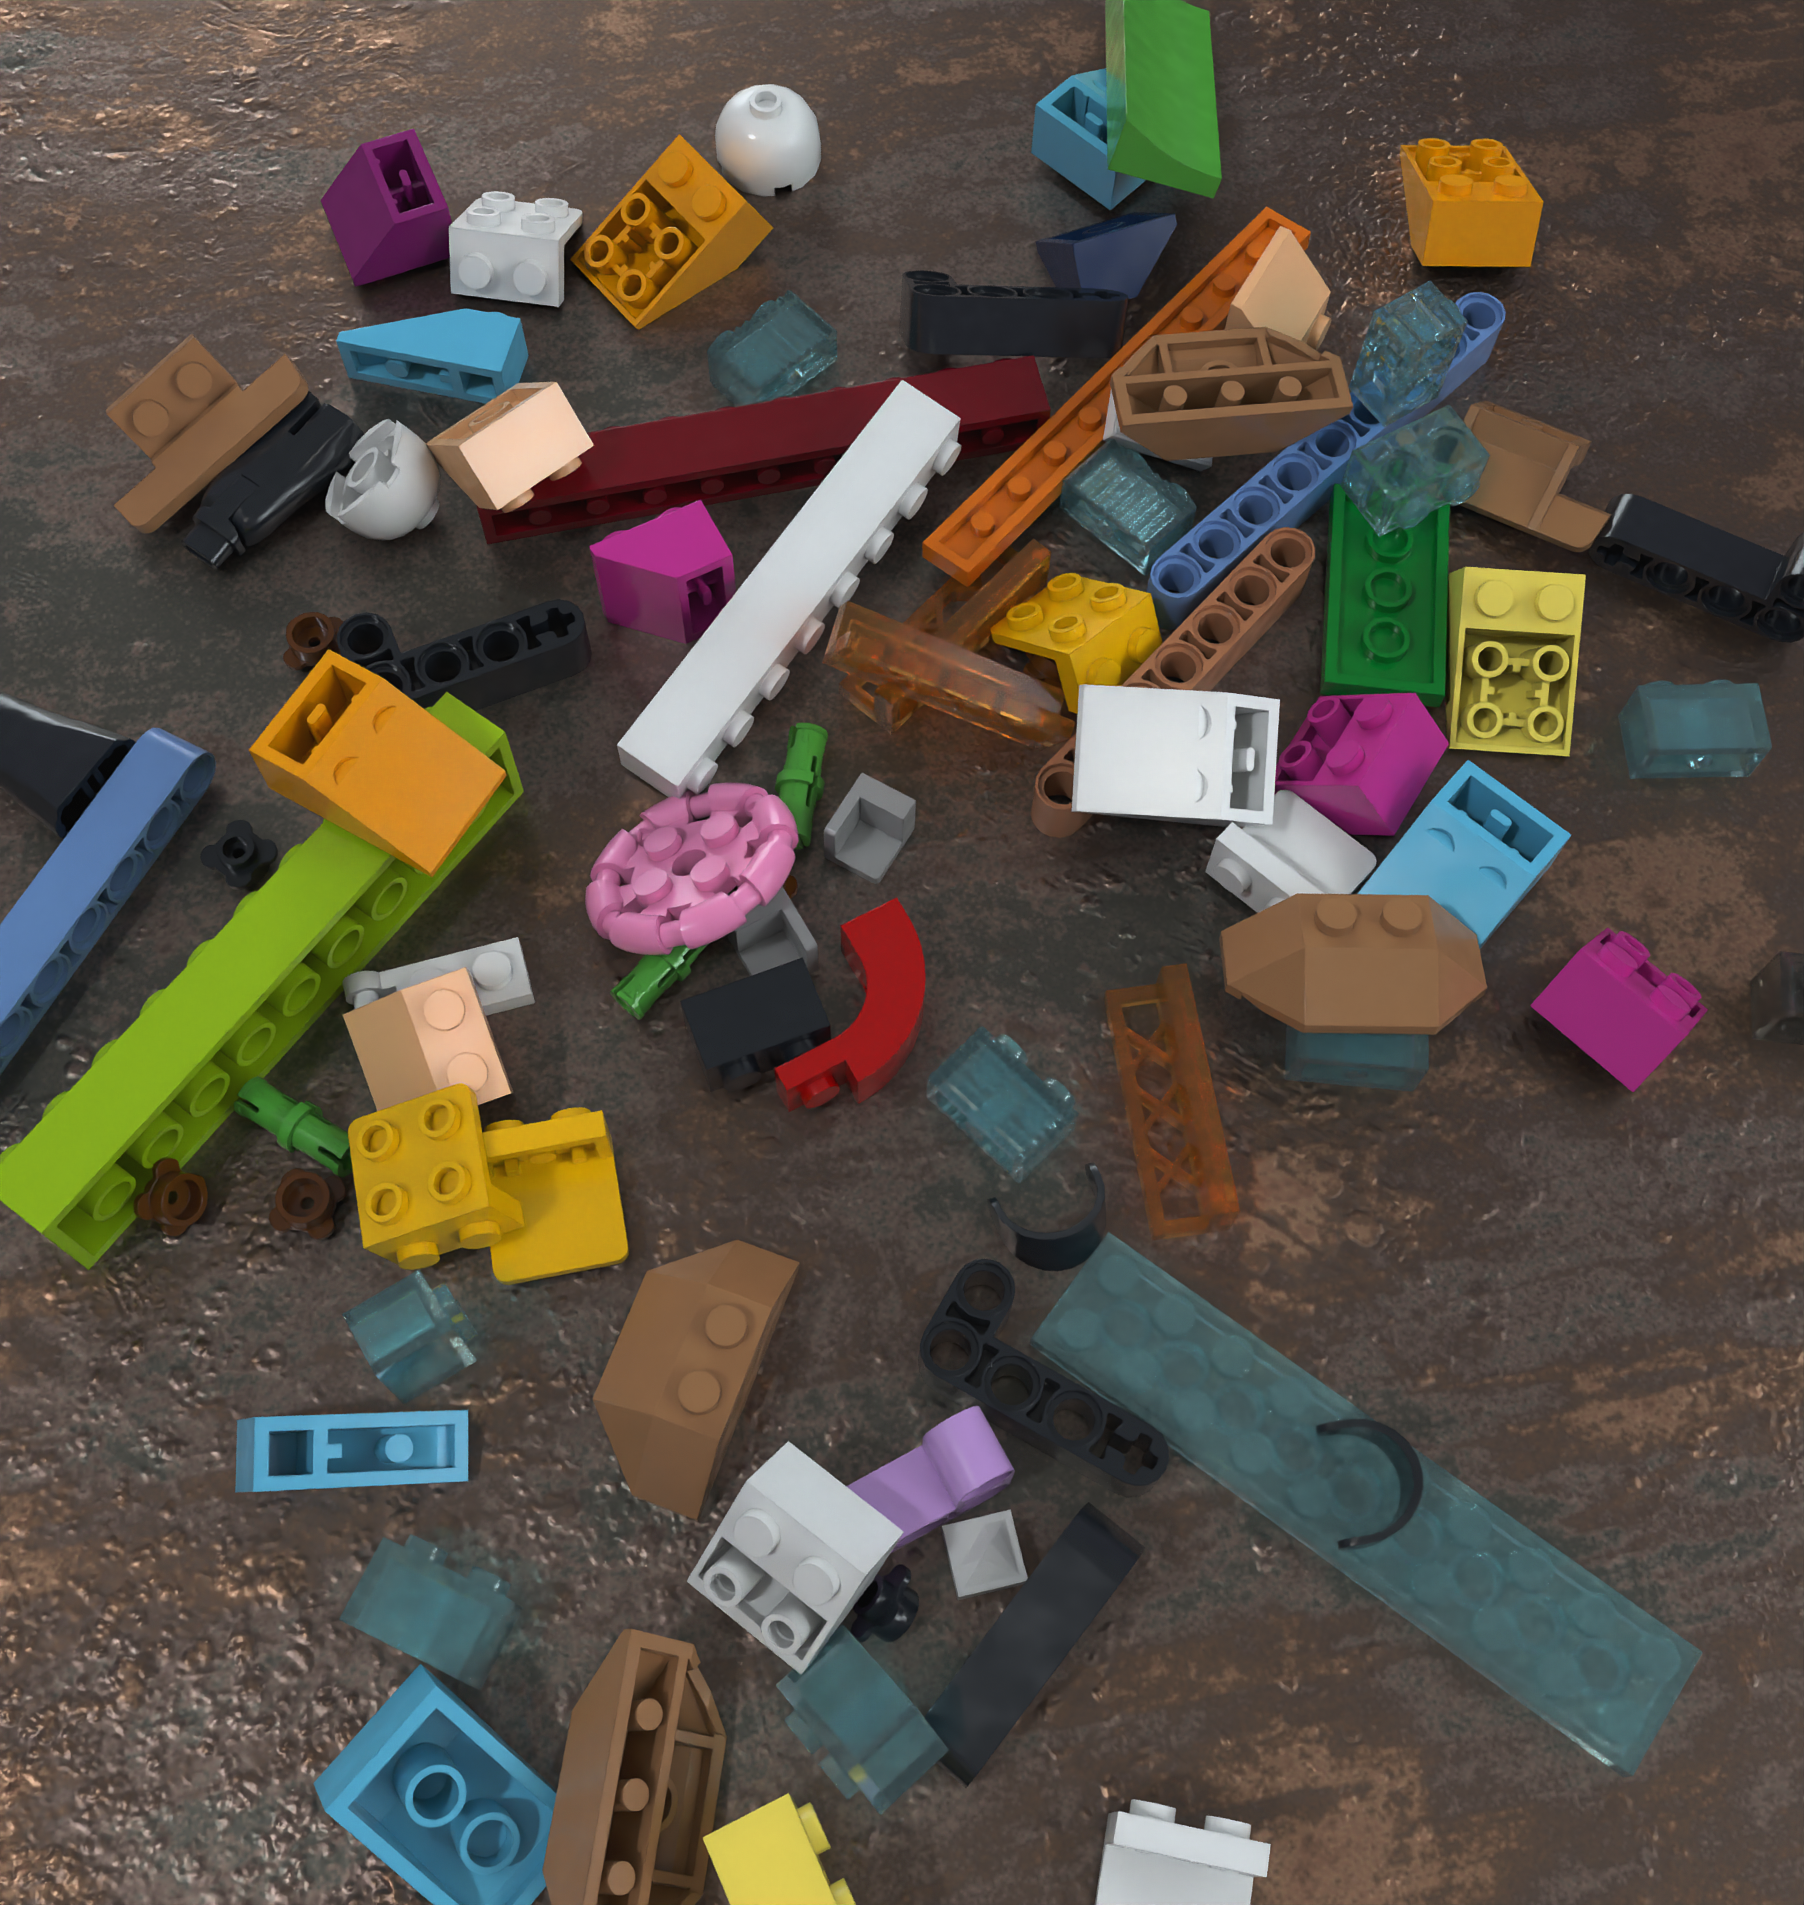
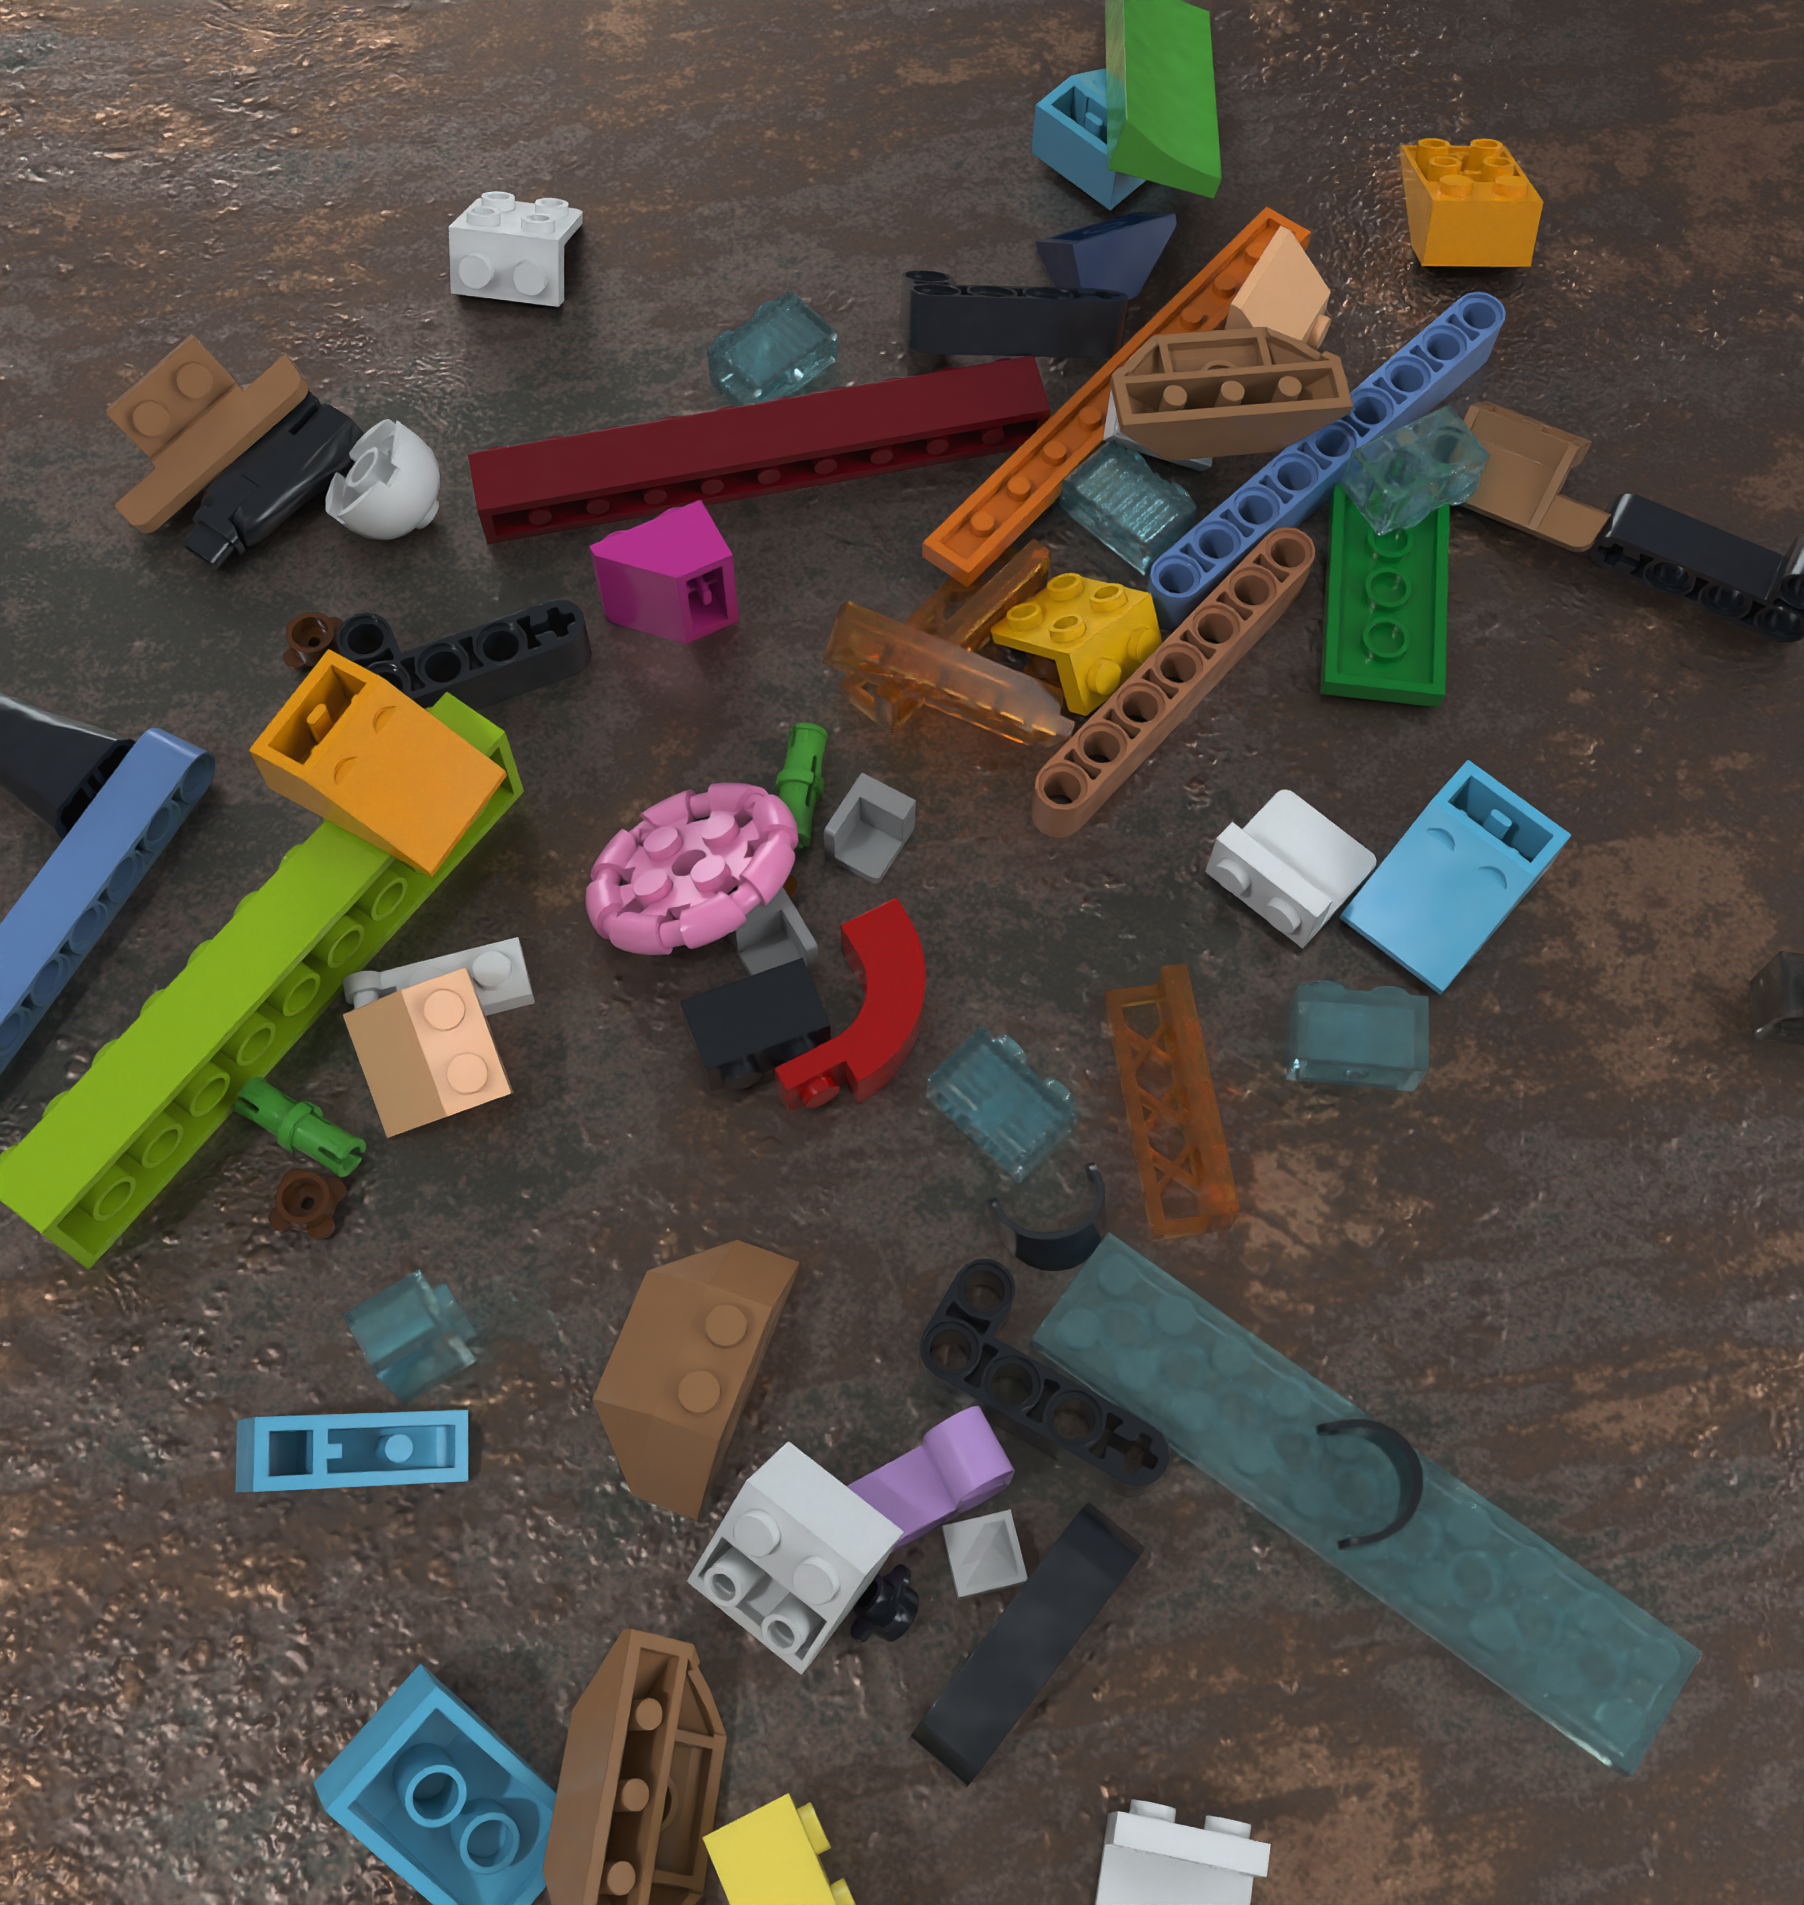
(186, 1202): reddish brown plate -> none
(251, 866): black plate -> none
(388, 209): magenta slope -> none
(427, 1180): yellow bracket -> none
(433, 1610): clear light blue brick -> none
(444, 354): medium azure slope -> none
(512, 445): light nougat slope -> none
(566, 1192): yellow bracket -> none
(652, 977): bright green pin -> none
(670, 237): light orange slope -> none
(767, 140): white cylinder -> none
(791, 593): white brick -> none
(863, 1720): clear light blue brick -> none
(1176, 755): white slope -> none
(1355, 963): medium nougat wedge -> none
(1362, 759): dark pink slope -> none
(1407, 353): clear light blue brick -> none
(1512, 659): light yellow slope -> none
(1620, 1006): dark pink slope -> none
(1694, 730): clear light blue brick -> none

